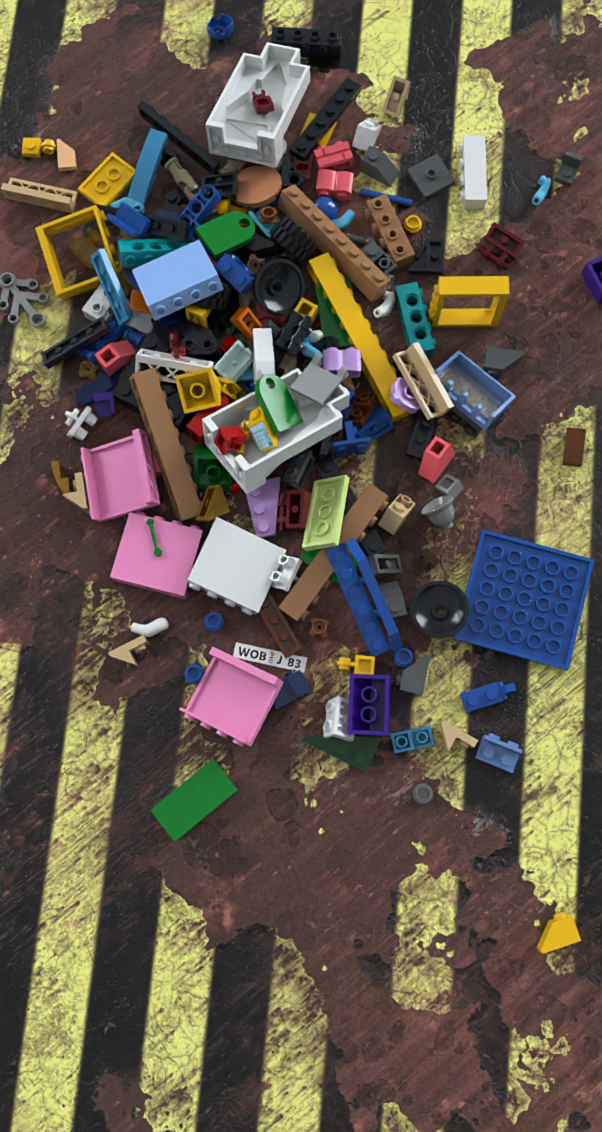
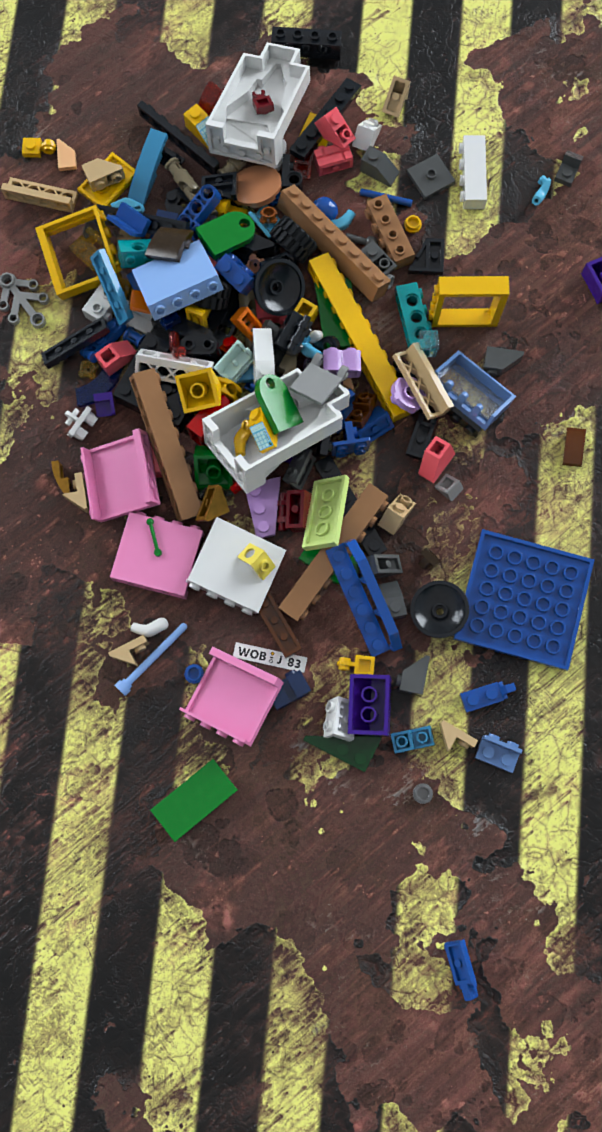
(102, 173): none -> tan slope
(125, 685): none -> light blue piece
(169, 244): none -> dark brown slope
(195, 122): none -> yellow slope
(210, 97): none -> clear red slope
(214, 621): blue plate -> none
(221, 27): blue hair -> none
(230, 439): red brick -> none
(259, 561): none -> light yellow bracket
(286, 573): white hips -> none
(319, 622): dark orange plate -> none
(335, 129): none -> coral slope
(335, 184): coral brick -> none
(387, 306): white arm -> none
(403, 657): blue plate -> none
(429, 341): none -> clear light blue bracket
(440, 511): light grey hat -> none
(461, 968): none -> blue hinge
(504, 241): dark red brick -> none
(558, 933): yellow slope -> none

